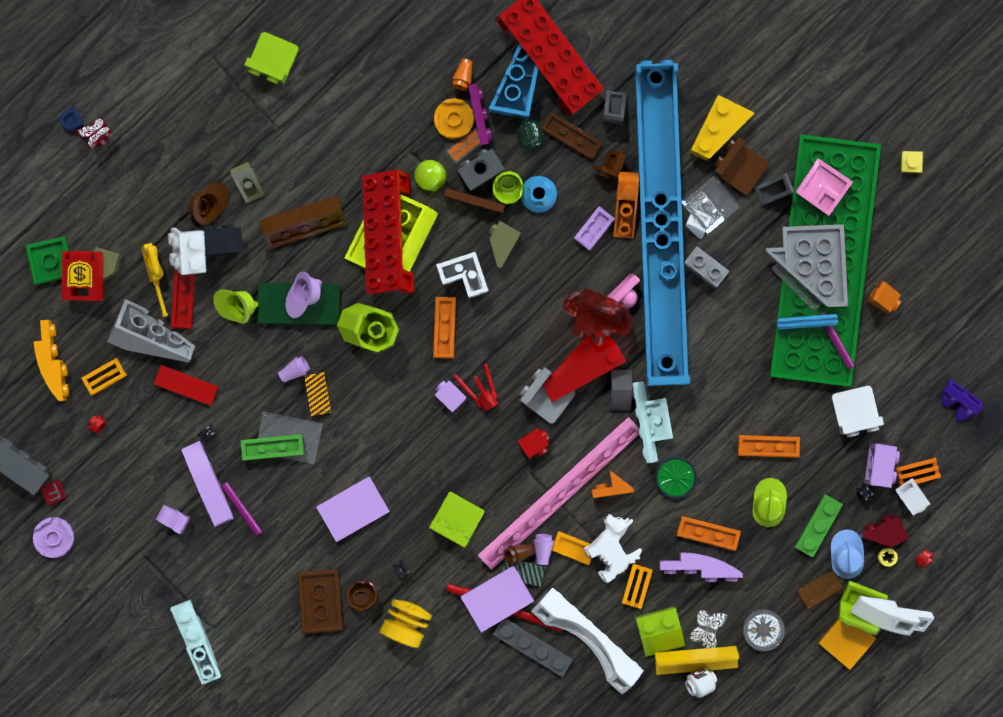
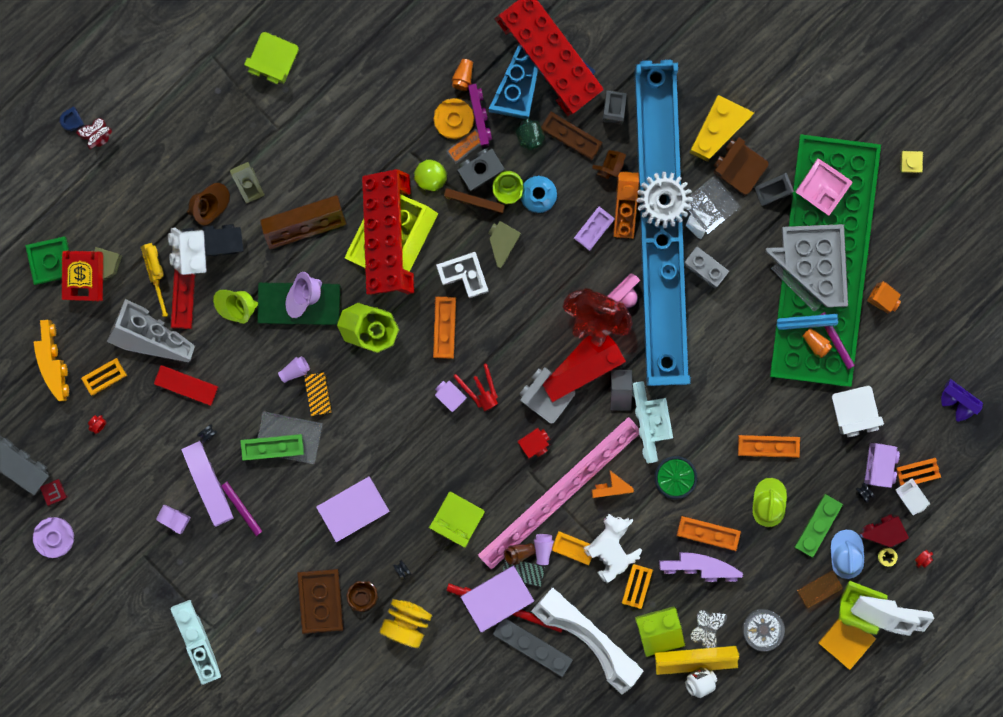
(664, 187): none -> white gear
(817, 343): none -> orange cone

